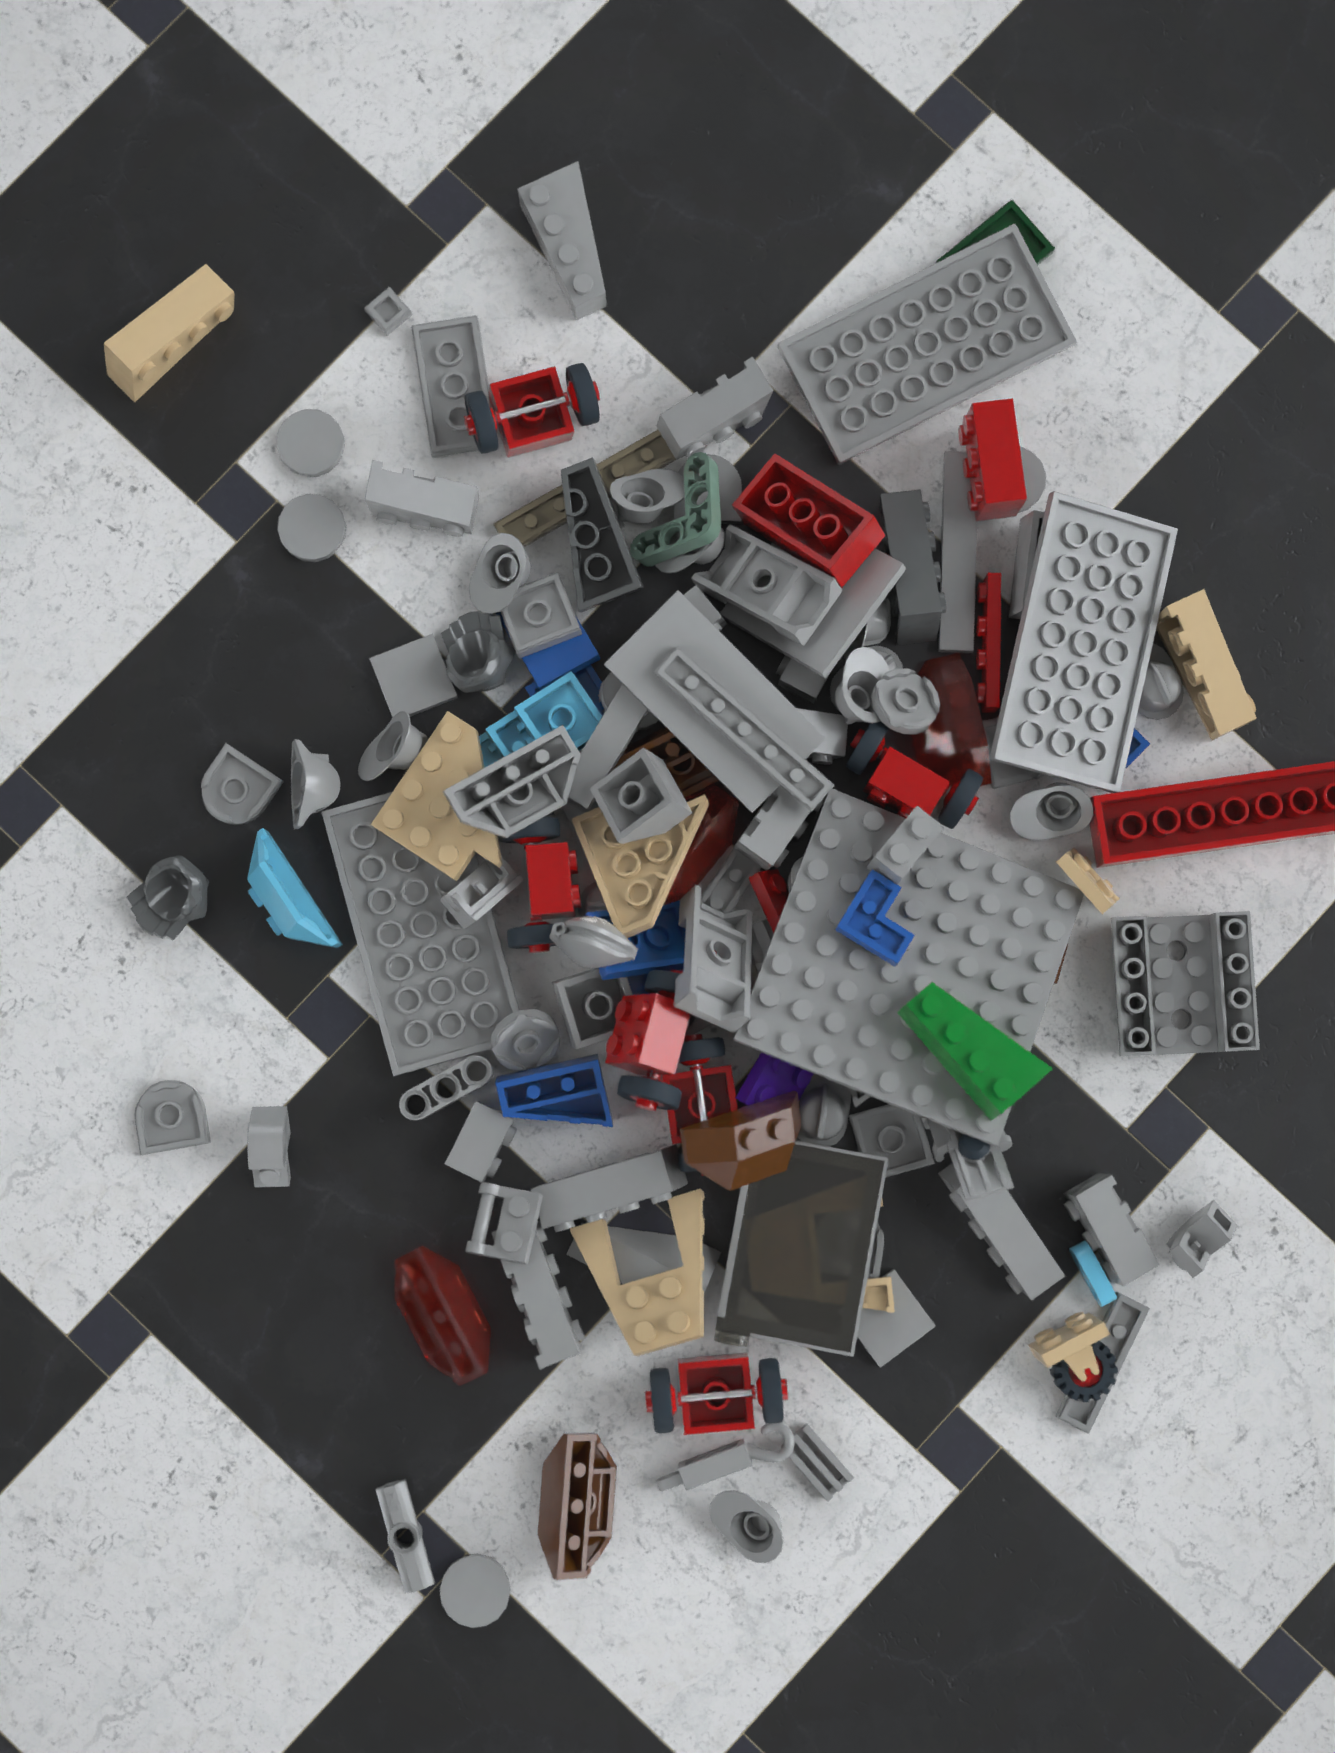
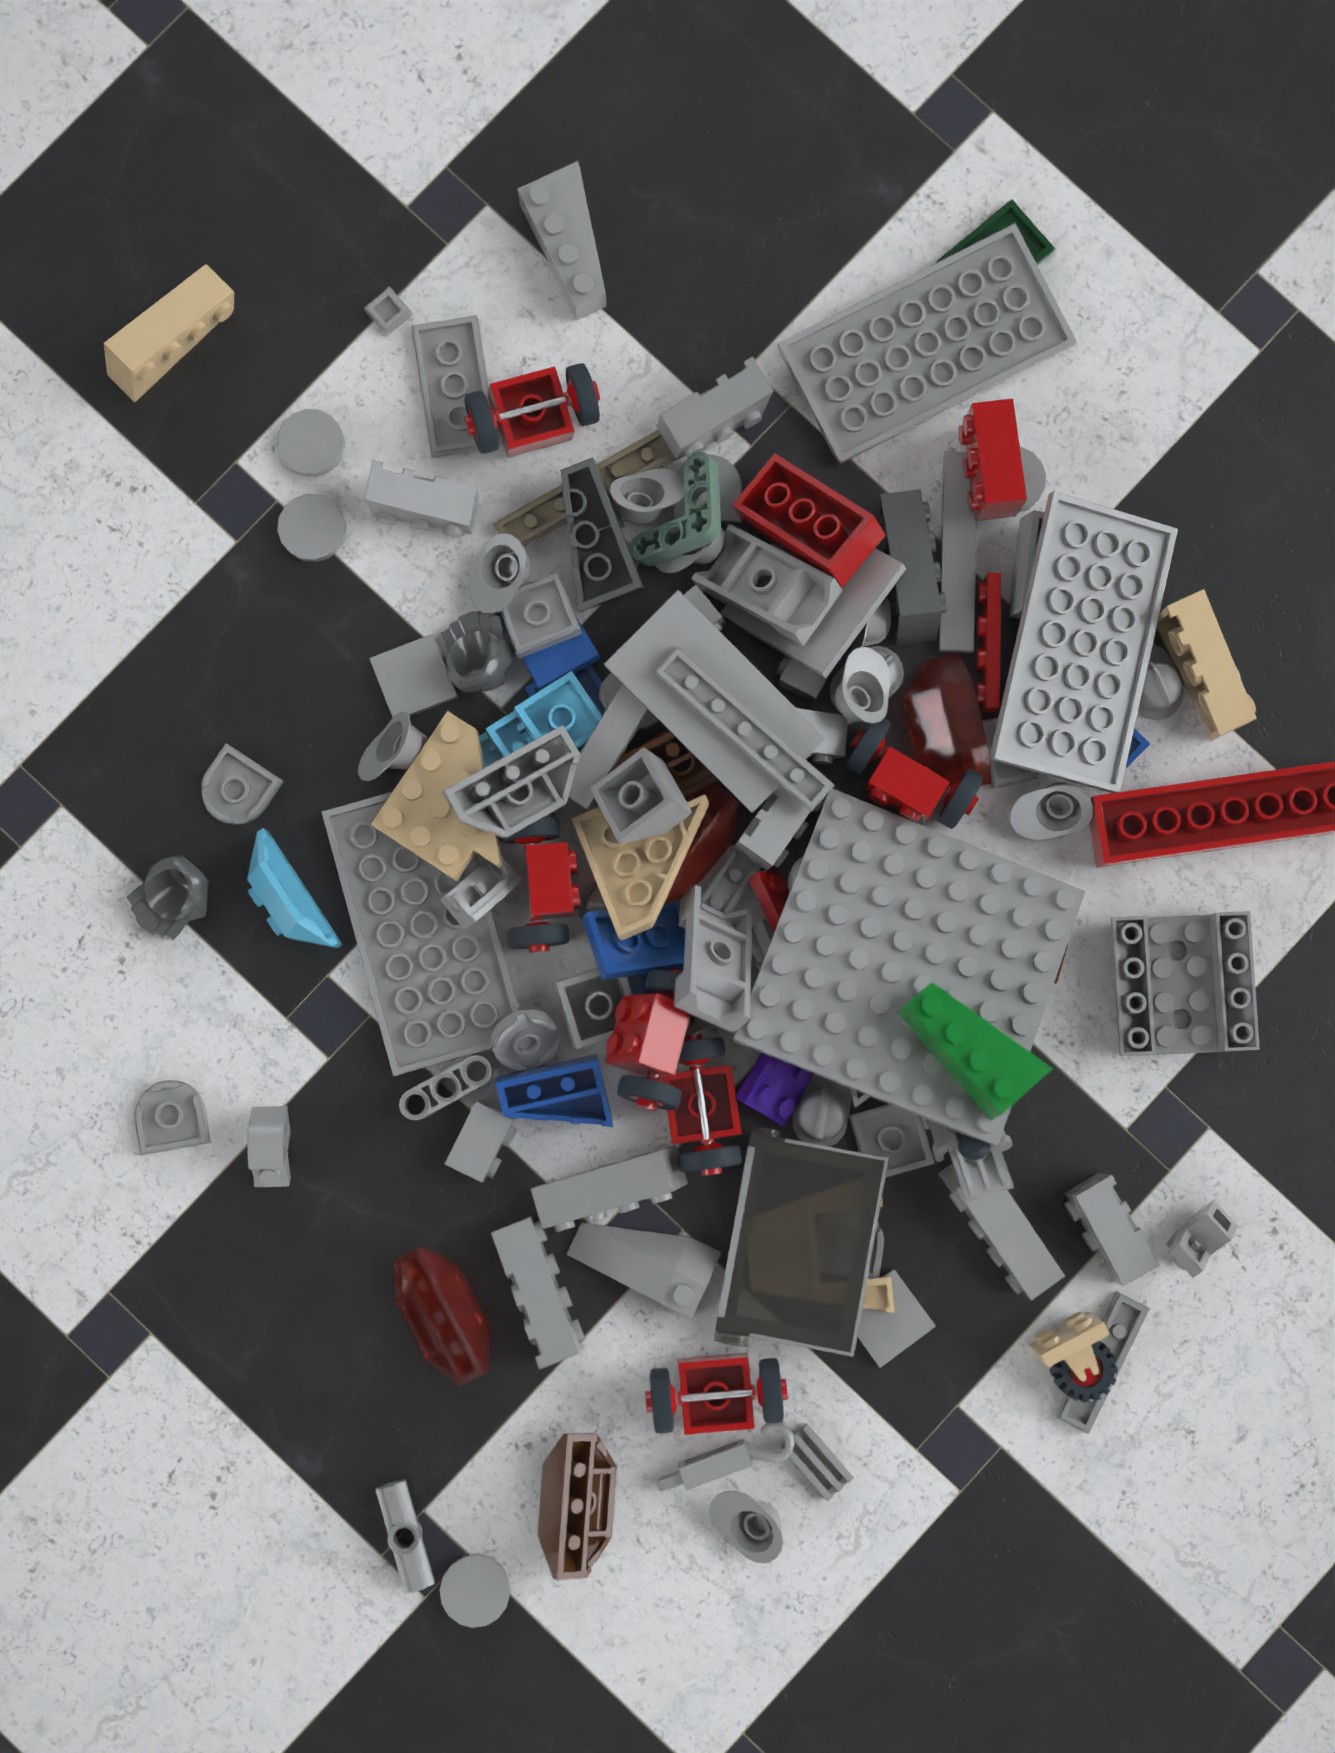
(313, 783): light grey hat -> none
(515, 1225): light grey plate -> none
(592, 942): light grey hat -> none
(661, 1307): tan wing -> none
(744, 1142): reddish brown wedge -> none
(866, 920): blue plate -> none
(905, 701): light grey tile -> none
(906, 845): light grey brick -> none
(1087, 880): tan plate -> none
(1093, 1273): medium azure beam -> none

